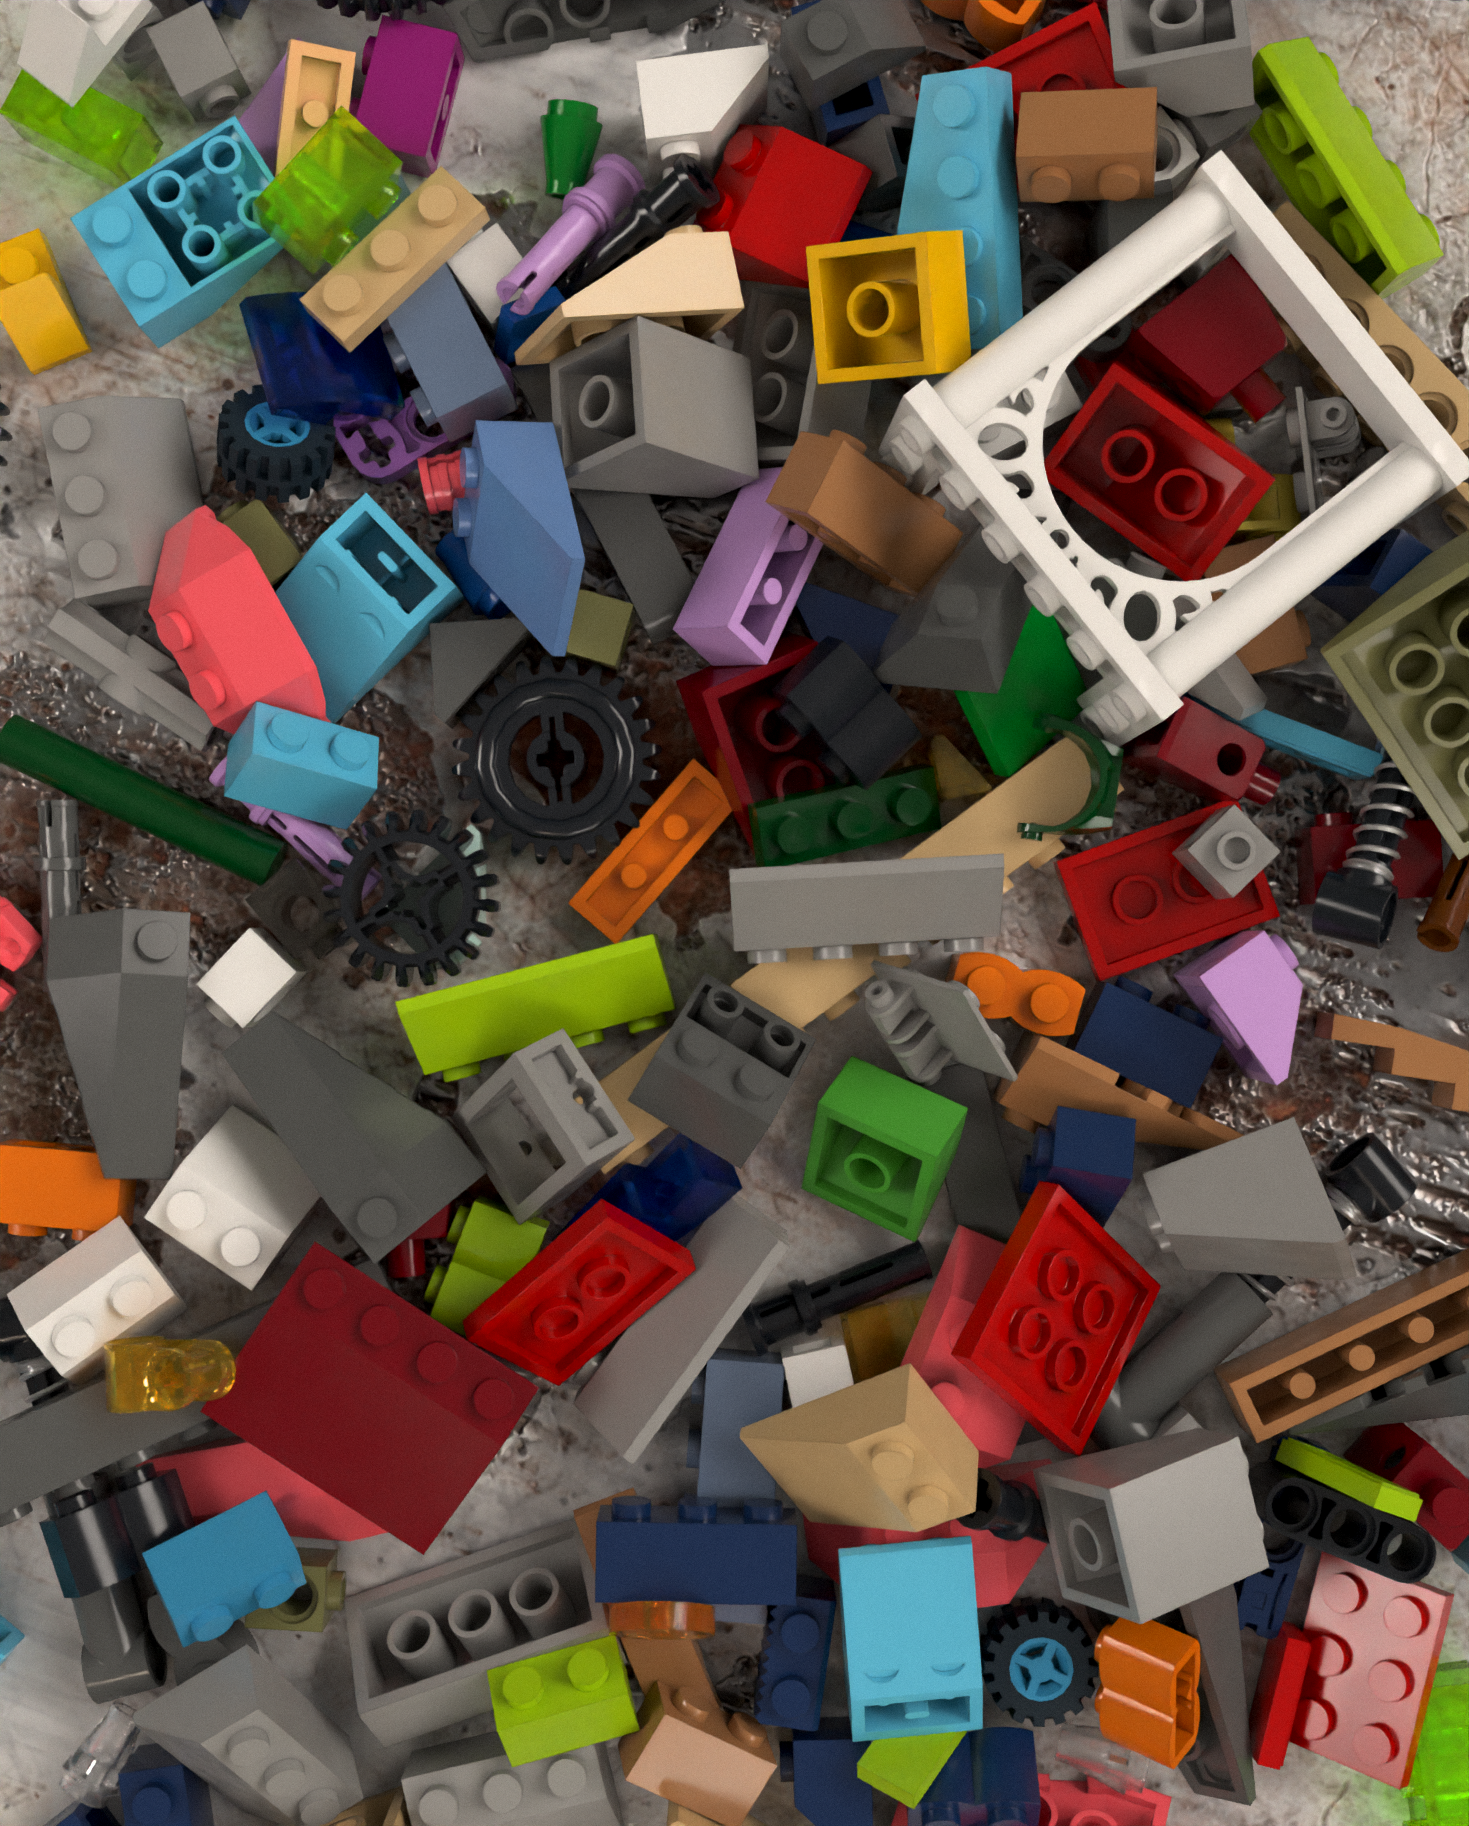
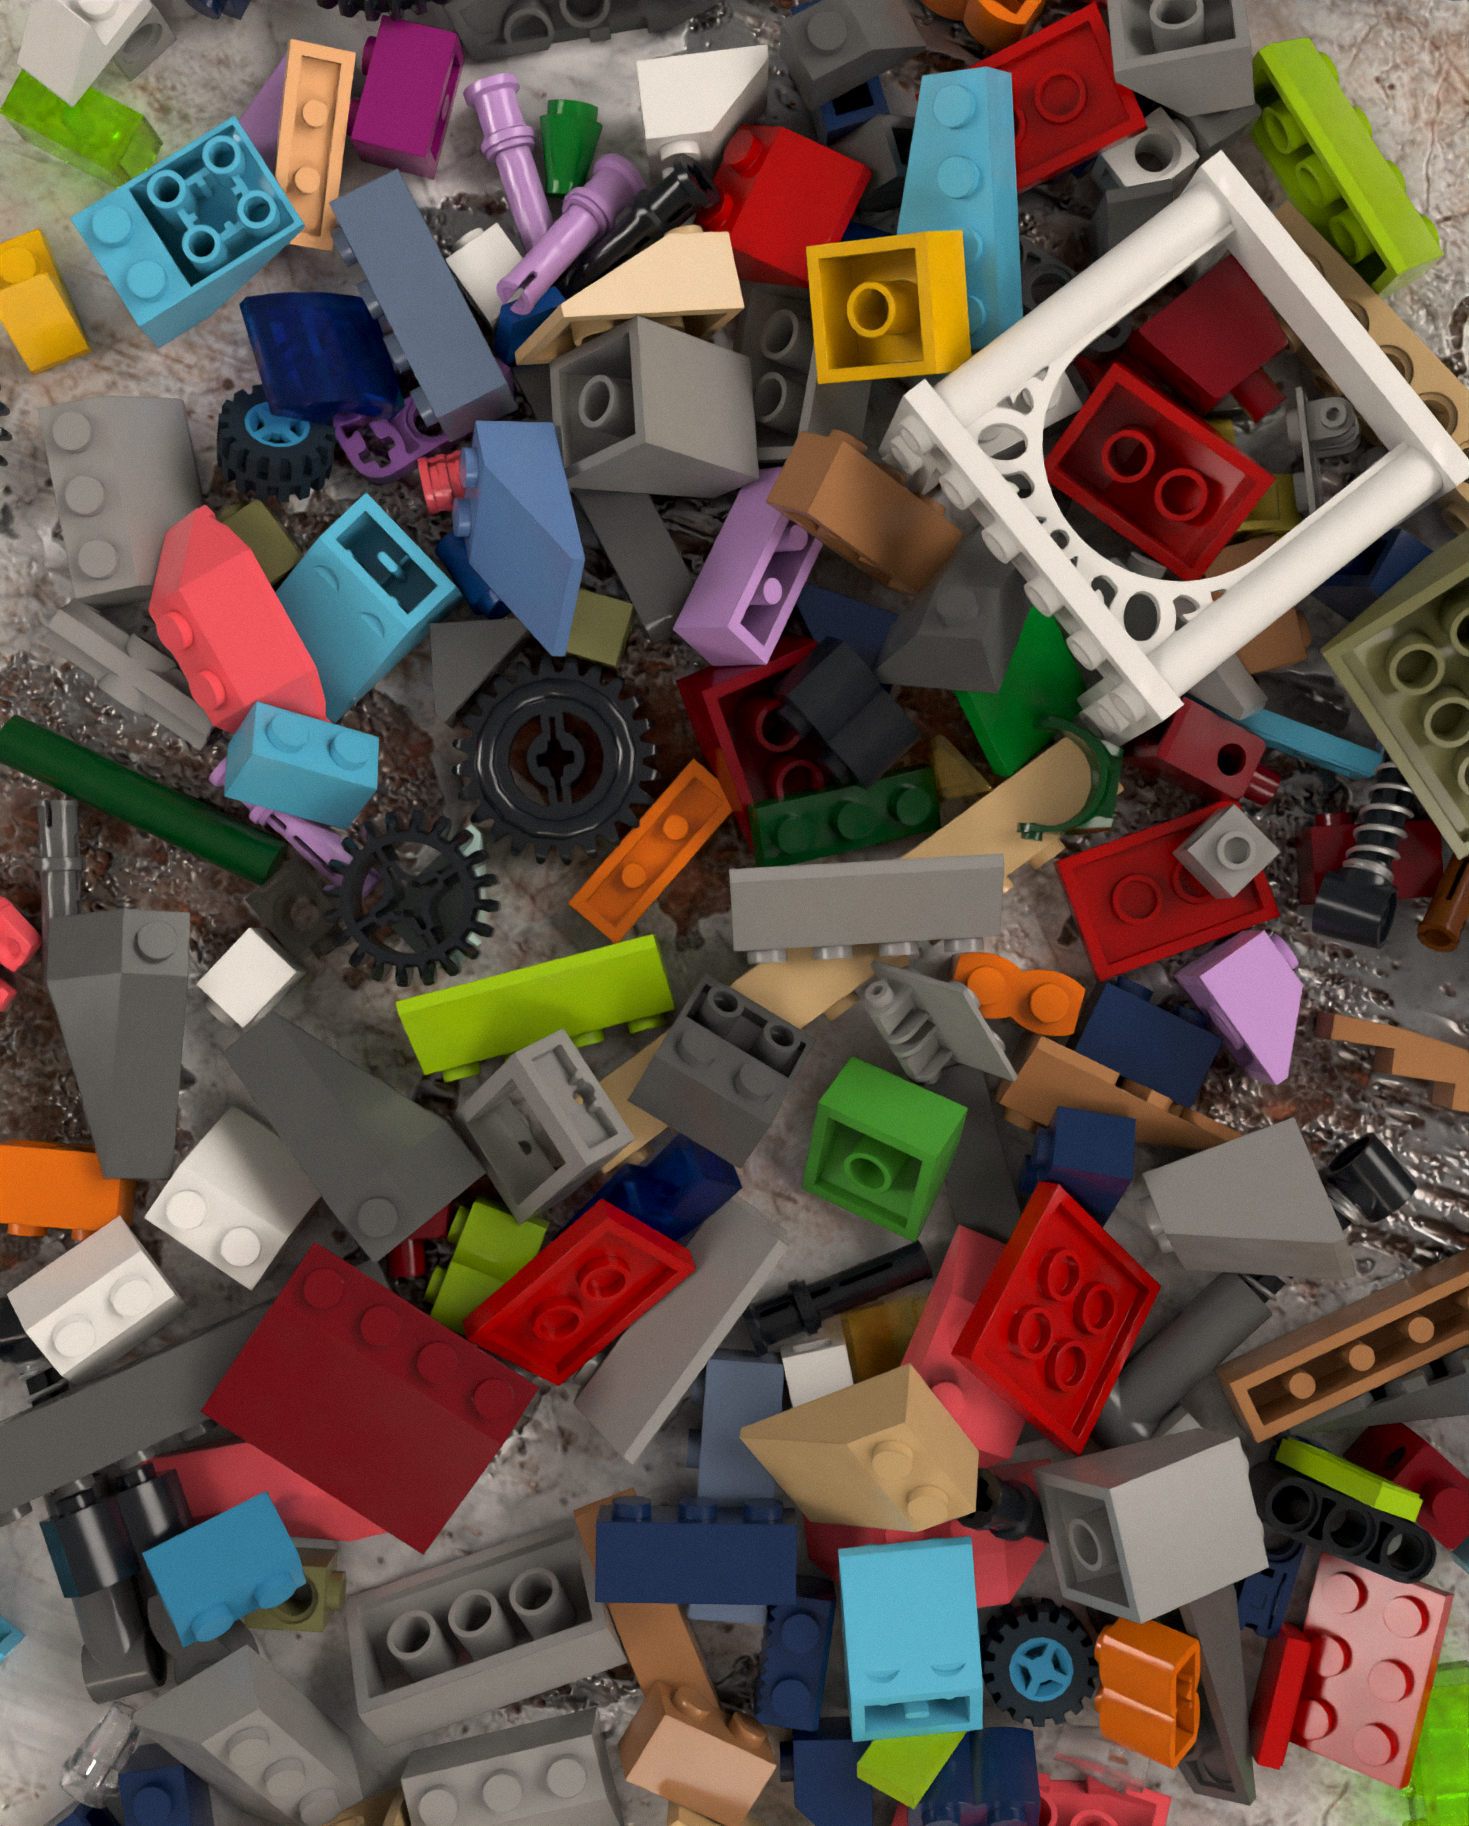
(165, 1373): clear yellow piece -> none
(199, 62): light grey brick -> none
(329, 192): clear neon green brick -> none
(395, 259): tan plate -> none
(510, 146): none -> lavender pin
(562, 1700): lime piece -> none
(662, 1620): clear orange piece -> none
(1087, 145): medium nougat brick -> none

